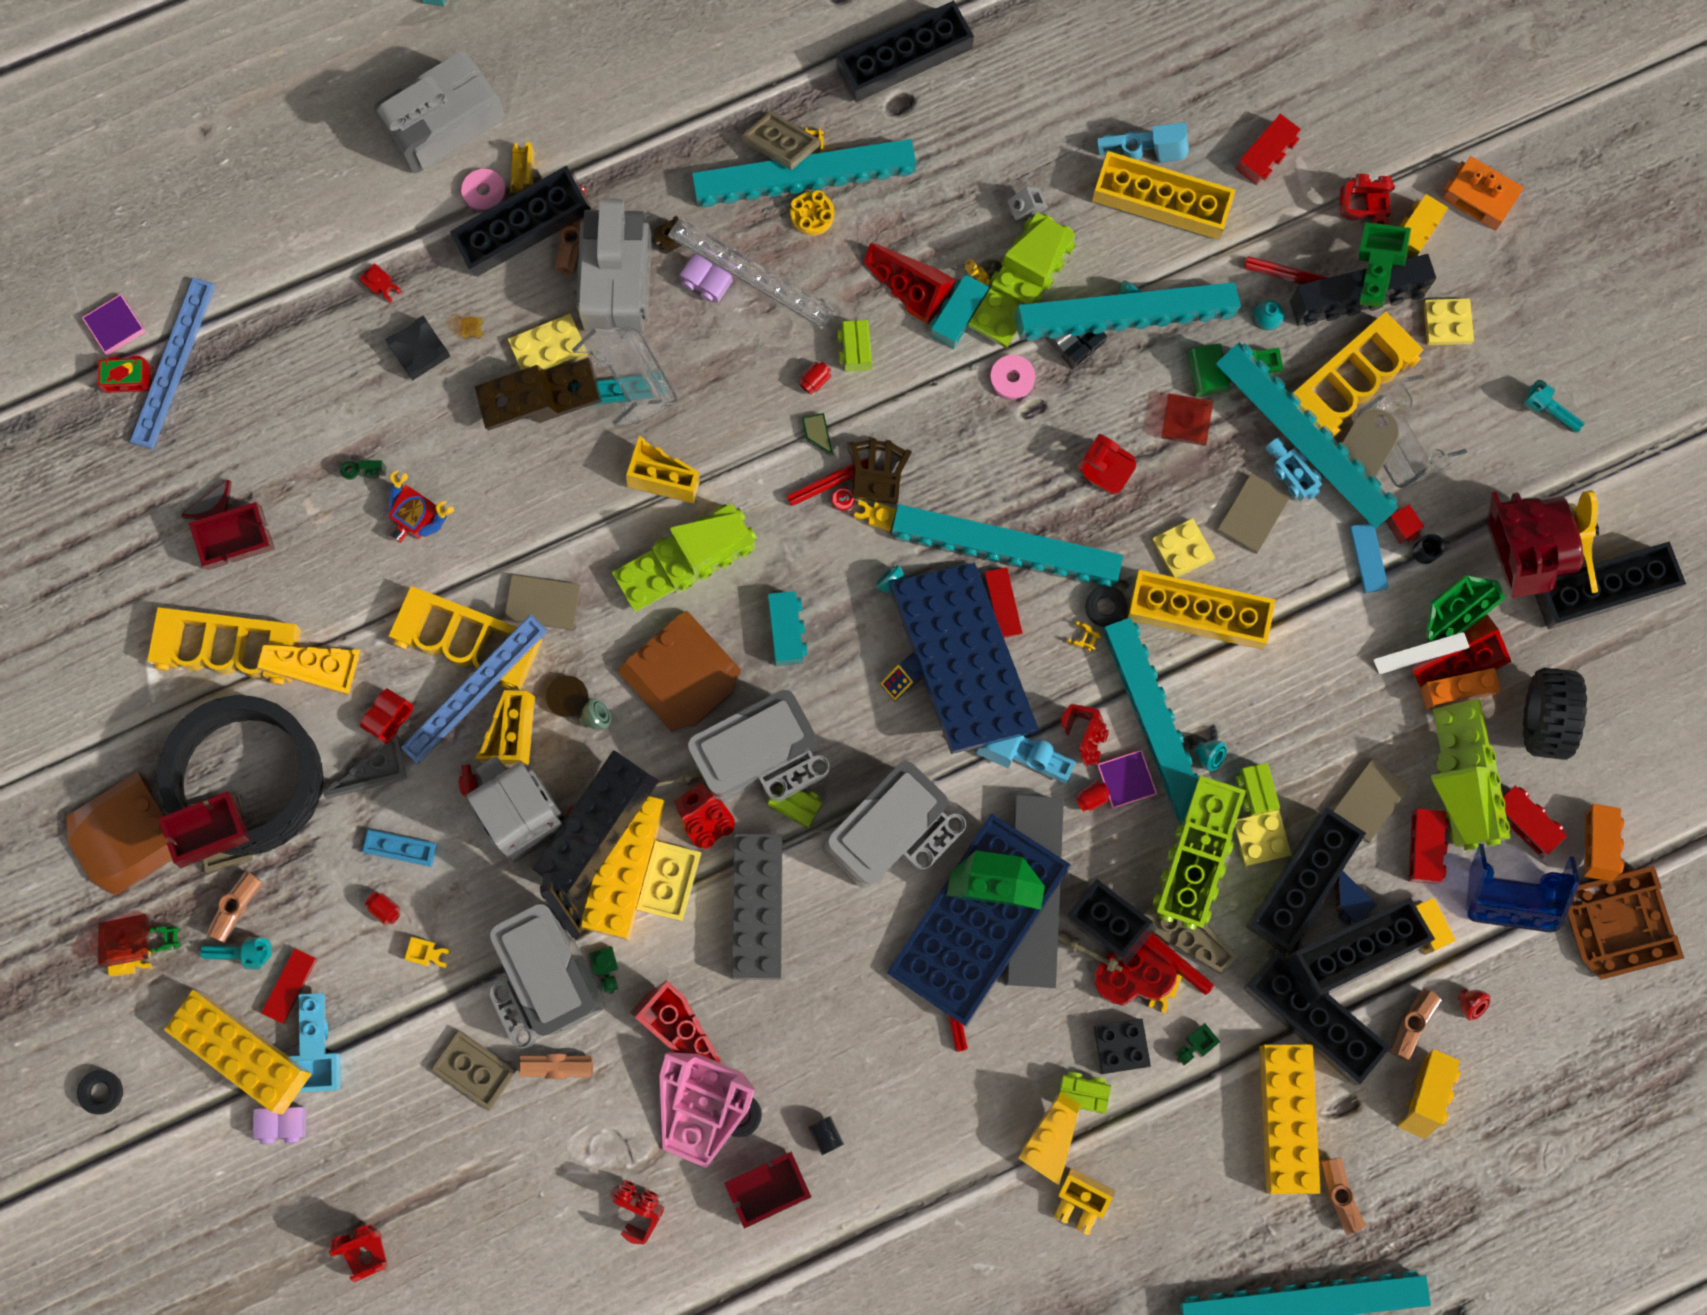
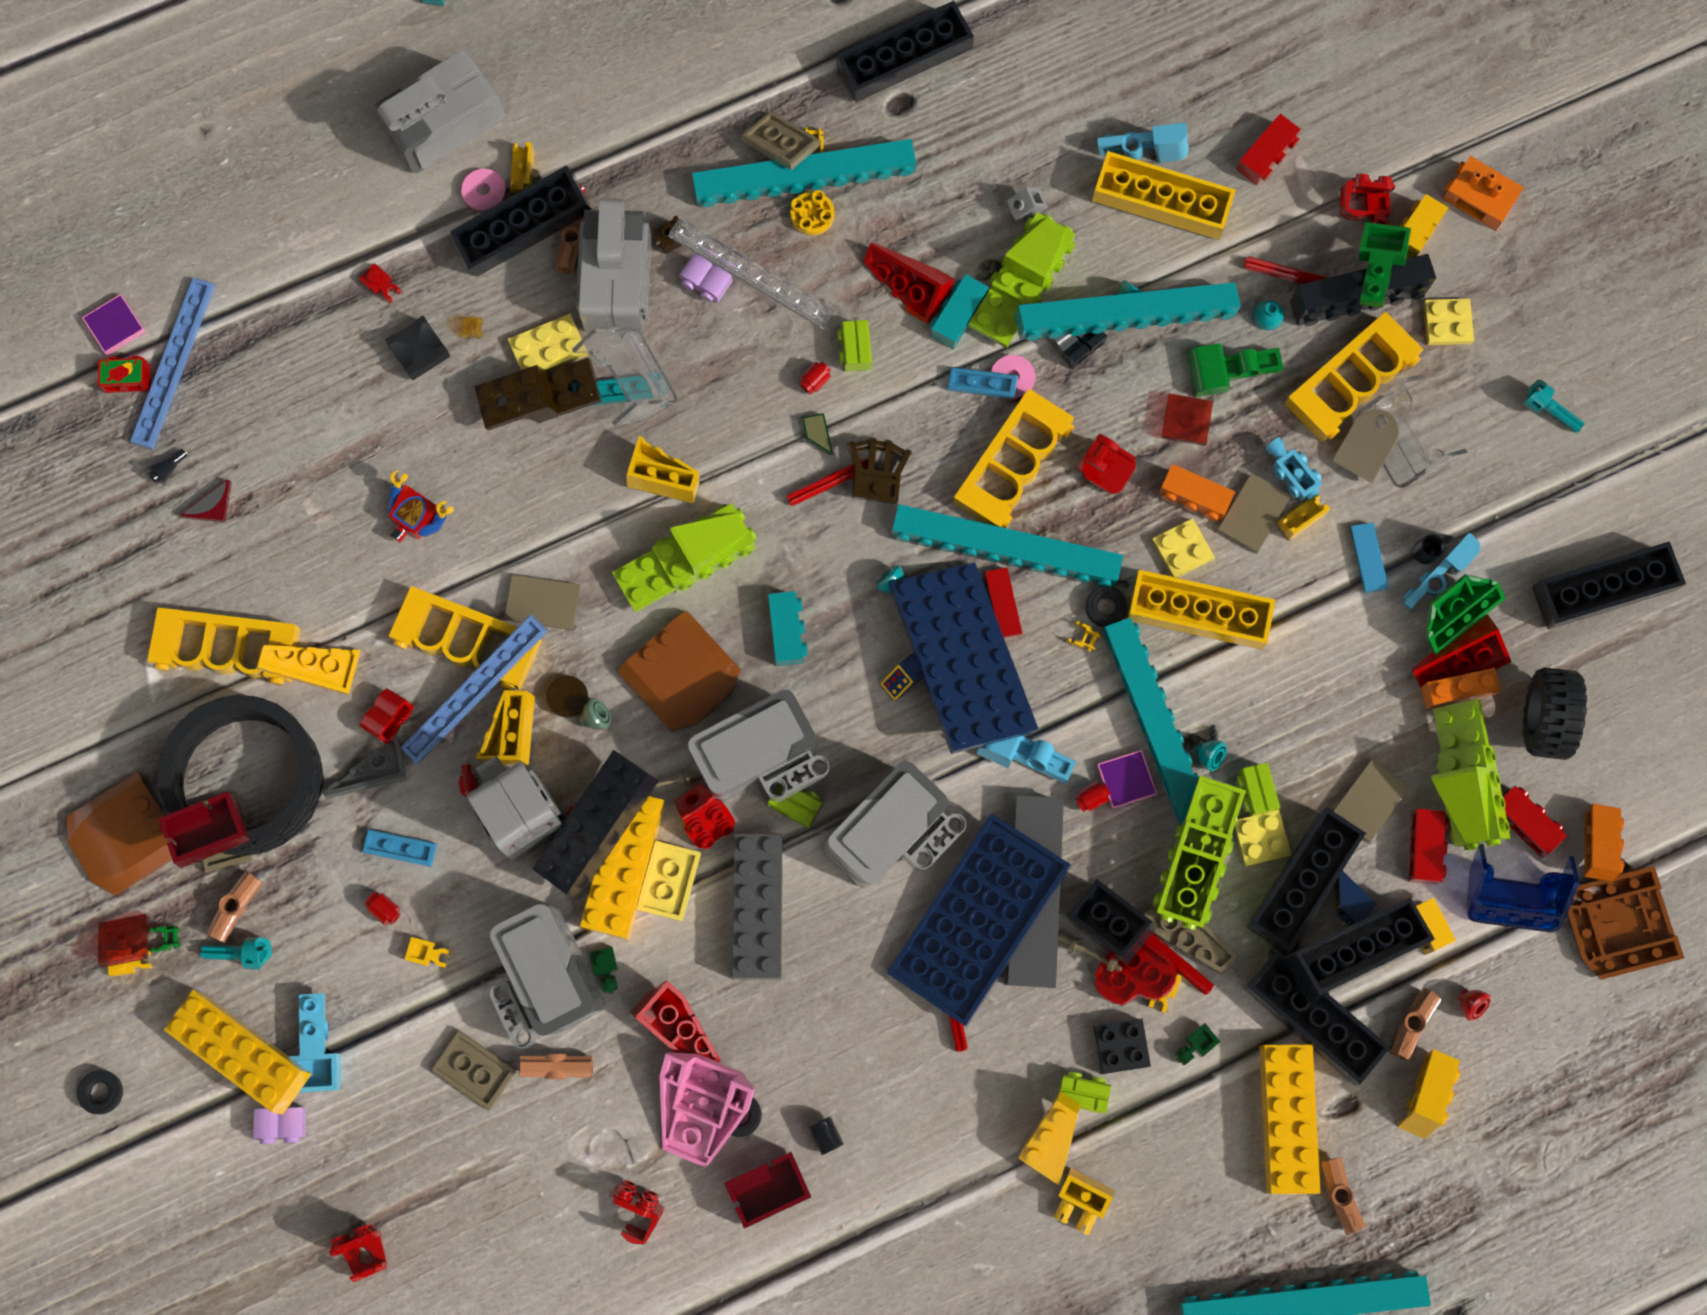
(162, 470): none -> black cone
(231, 536): dark red piece -> none
(289, 986): red tile -> none
(369, 468): dark green plate -> none
(561, 905): black plate -> none
(842, 499): red tile -> none
(879, 516): yellow plate -> none
(980, 274): yellow piece -> none
(982, 383): none -> dark azure tile
(997, 880): green wedge -> none
(1041, 414): none -> yellow fence
(1095, 732): red piece -> none
(1196, 493): none -> orange brick
(1302, 517): none -> yellow hinge
(1307, 434): teal brick -> none
(1405, 524): red brick -> none
(1421, 653): white sticker -> none
(1454, 562): none -> medium azure plate
(1542, 540): dark red brick -> none

